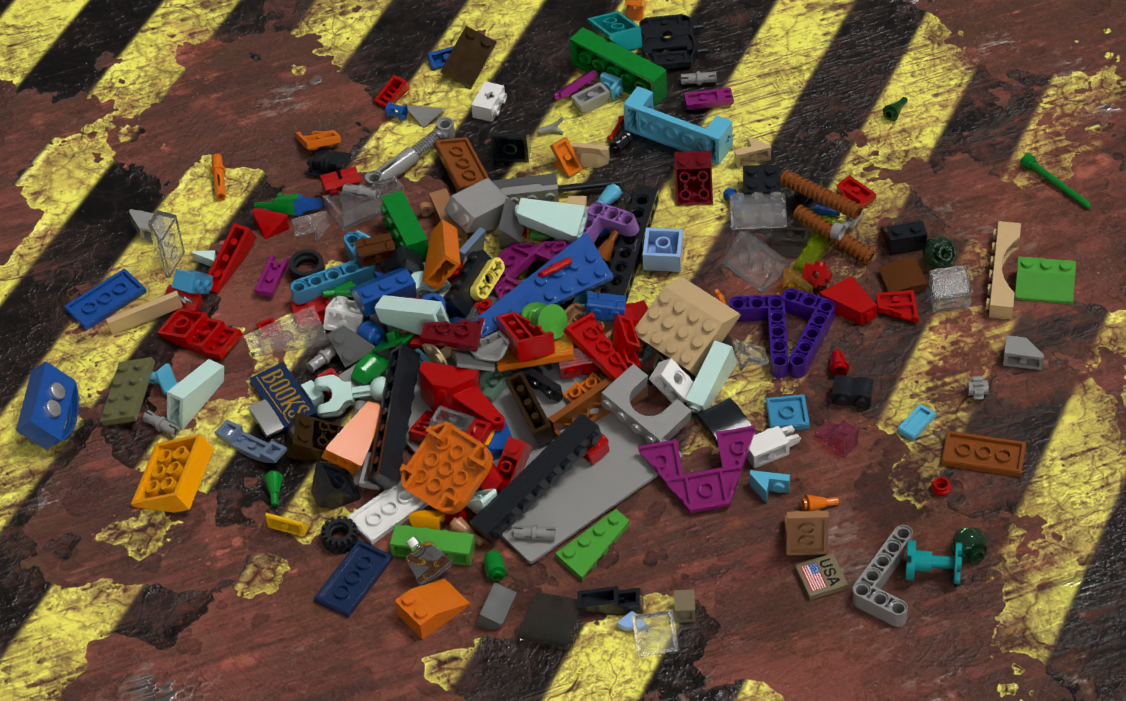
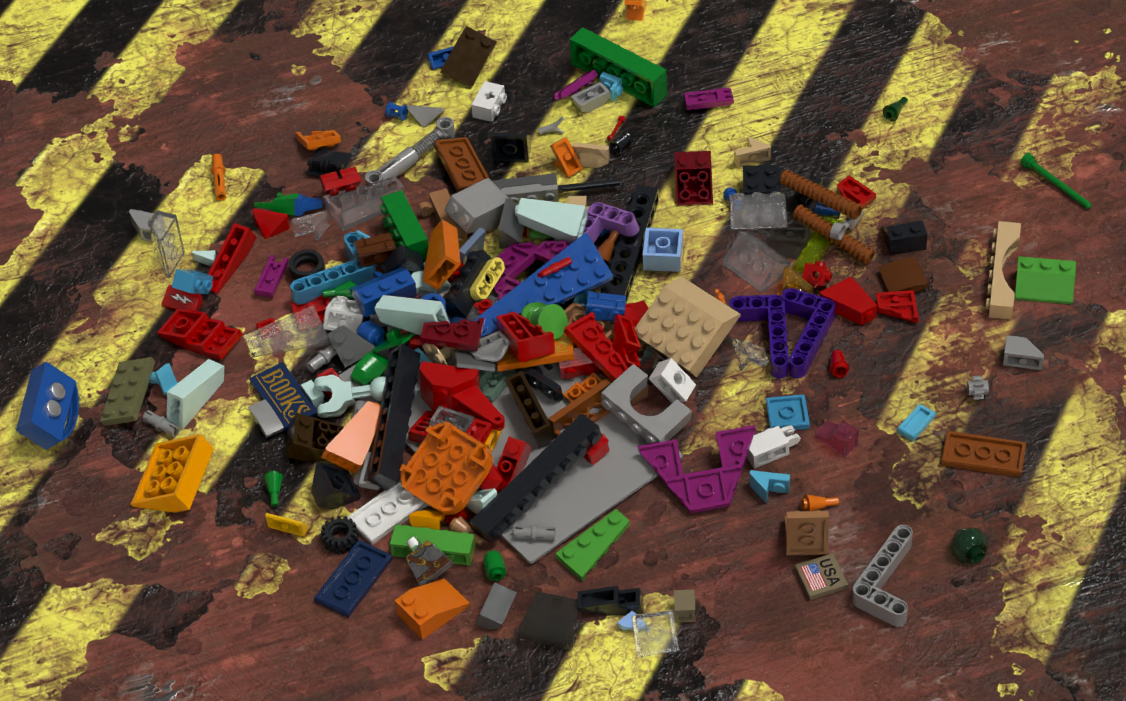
(105, 299): blue tile -> none
(144, 312): tan tile -> none
(249, 445): sand blue slope -> none
(361, 191): light grey pin -> none
(391, 84): red slope -> none
(498, 442): blue slope -> none
(610, 194): medium azure cone -> none
(618, 29): teal slope -> none
(674, 132): medium azure plate -> none
(680, 30): black piece -> none
(698, 78): light grey pin -> none
(711, 377): light aqua slope -> none
(723, 417): black slope -> none
(852, 391): black brick -> none
(924, 561): teal piece -> none
(940, 252): clear green plant -> none
(941, 482): red plate -> none
(949, 288): clear slope -> none

